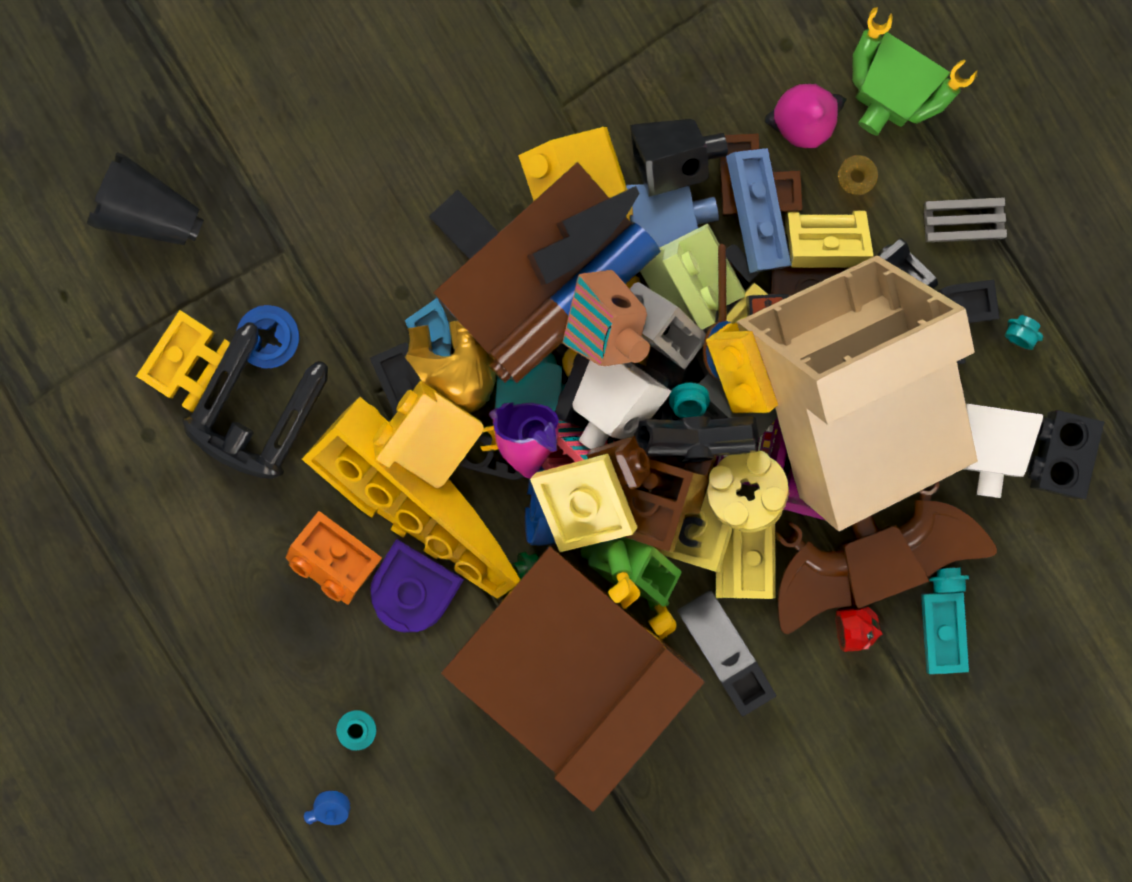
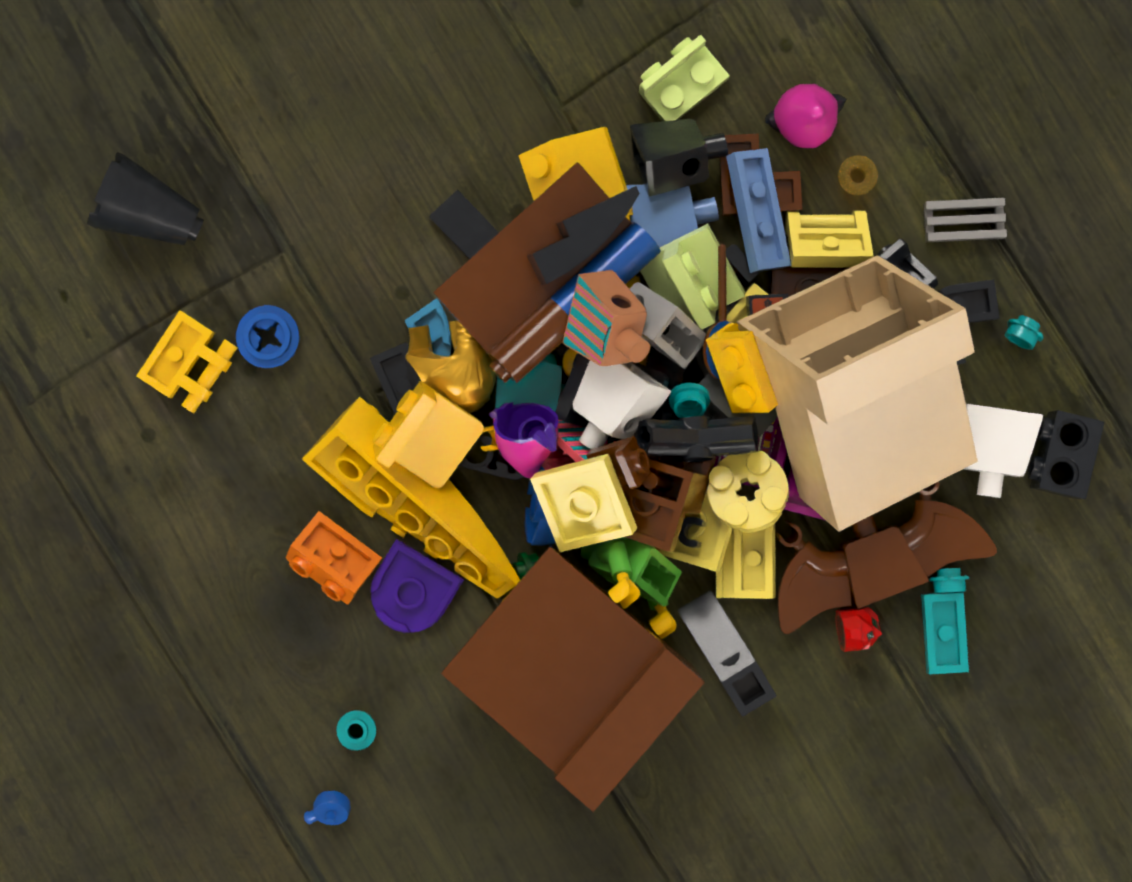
(232, 448): black piece -> none
(682, 80): none -> yellowish green bracket
(899, 80): bright green torso -> none

